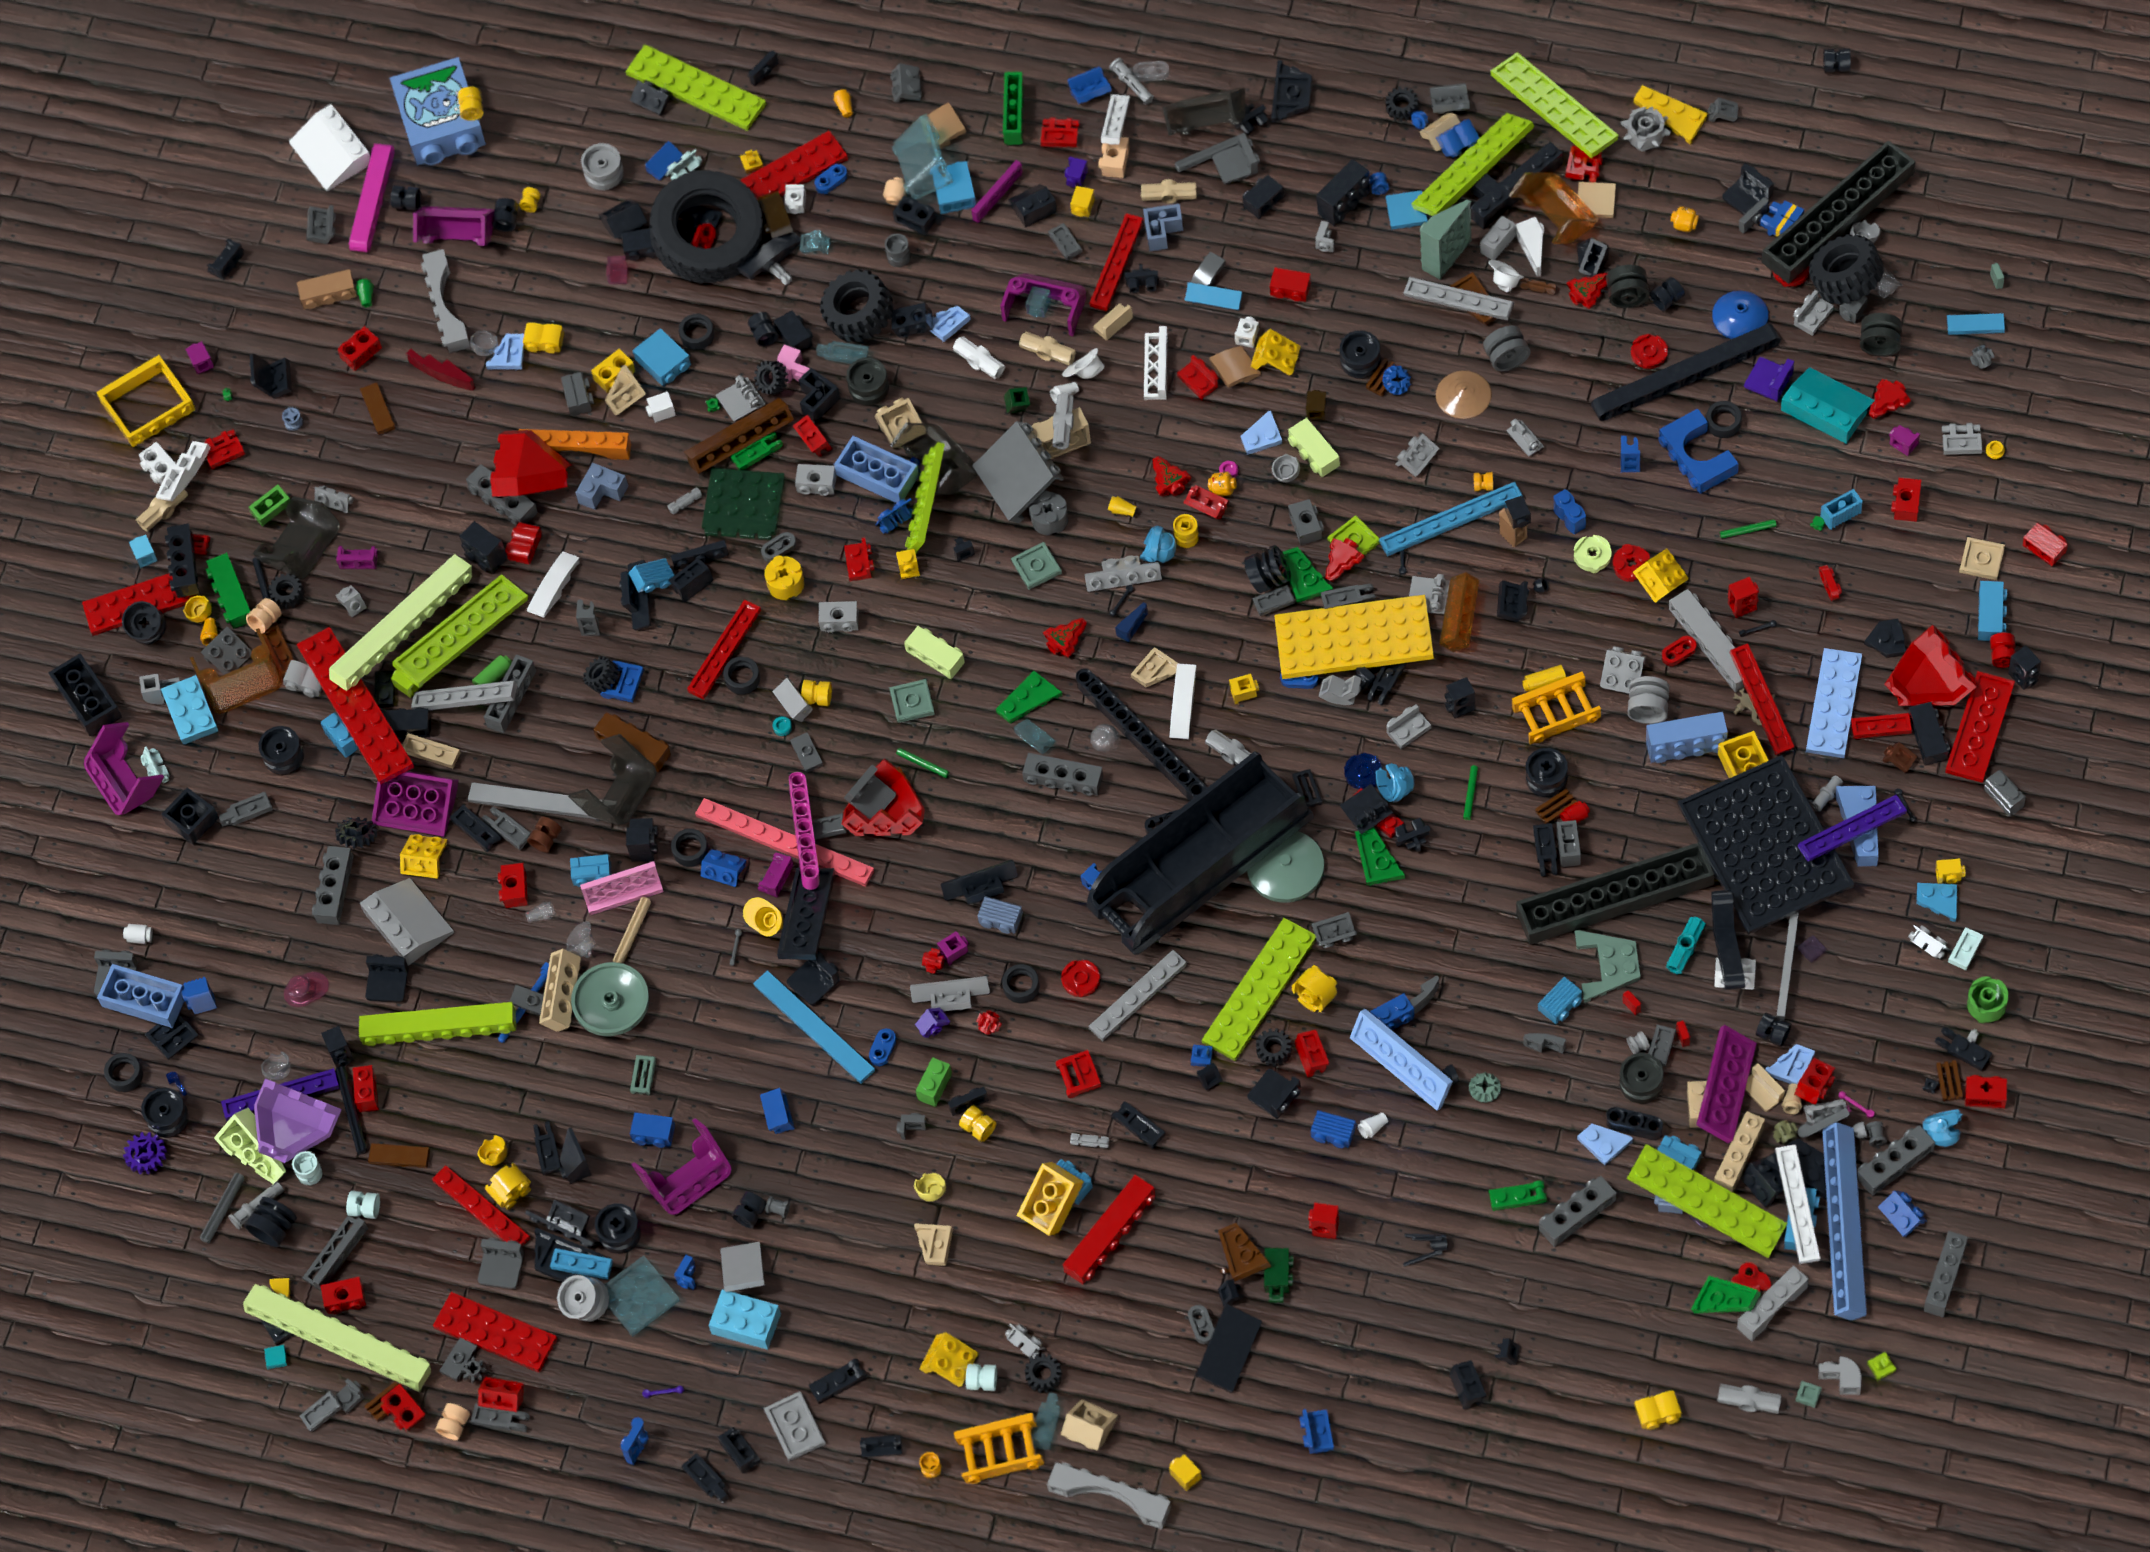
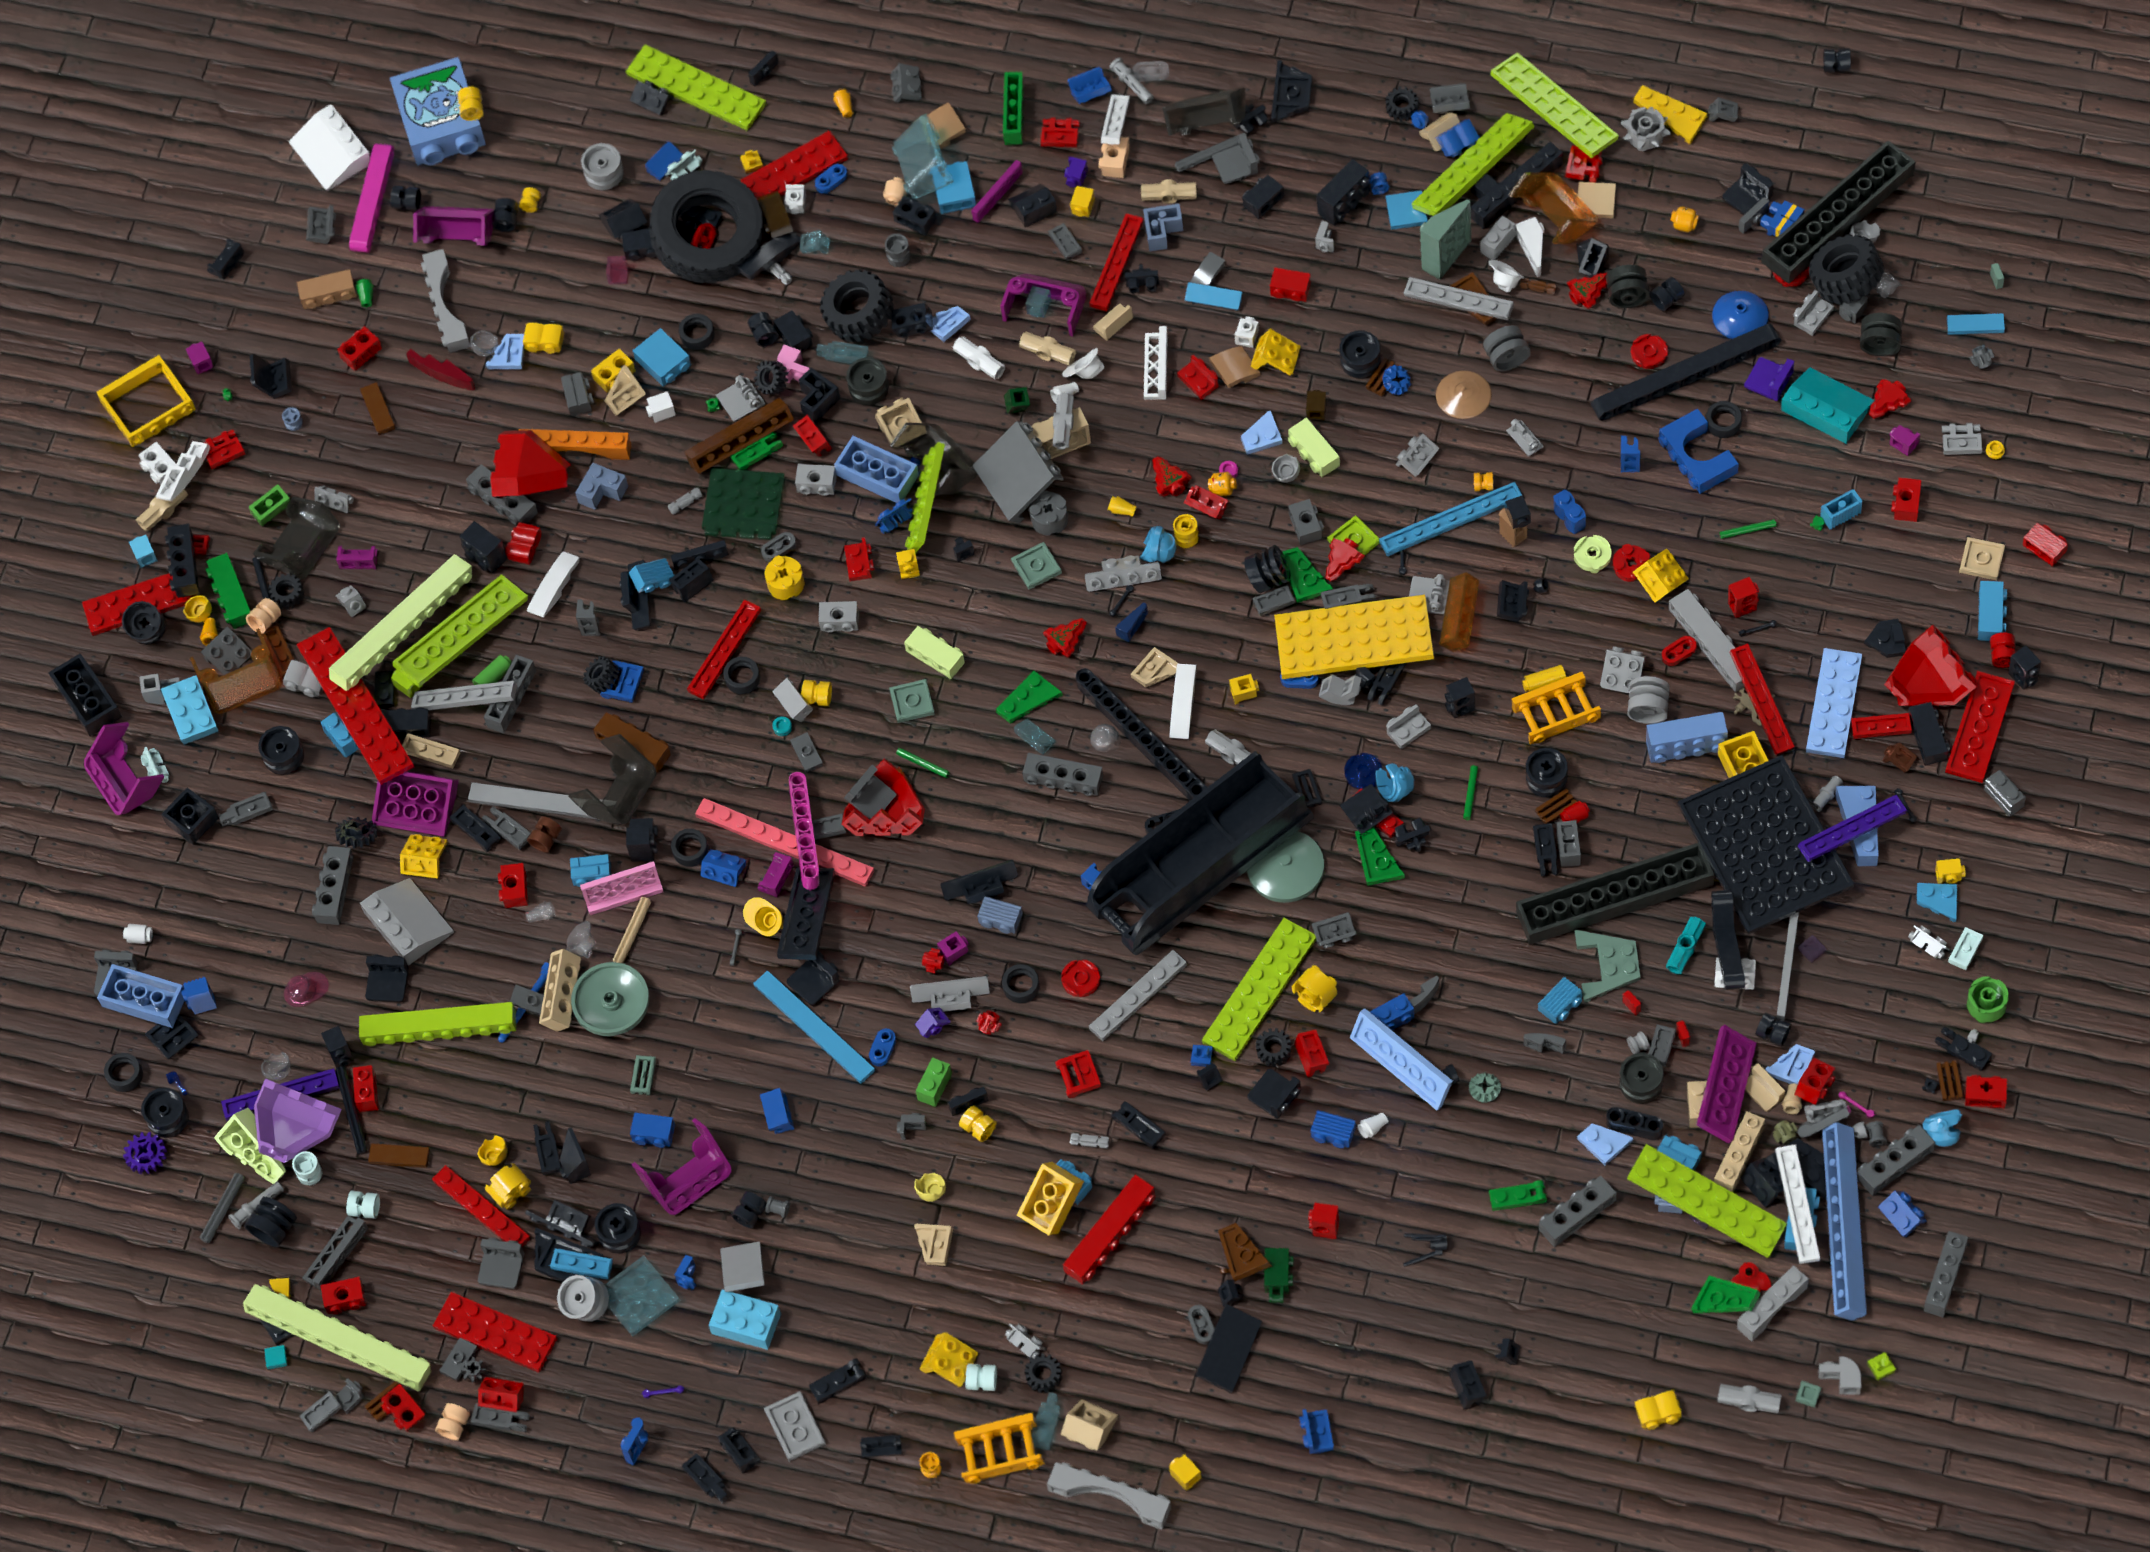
(1827, 576): red plate -> none

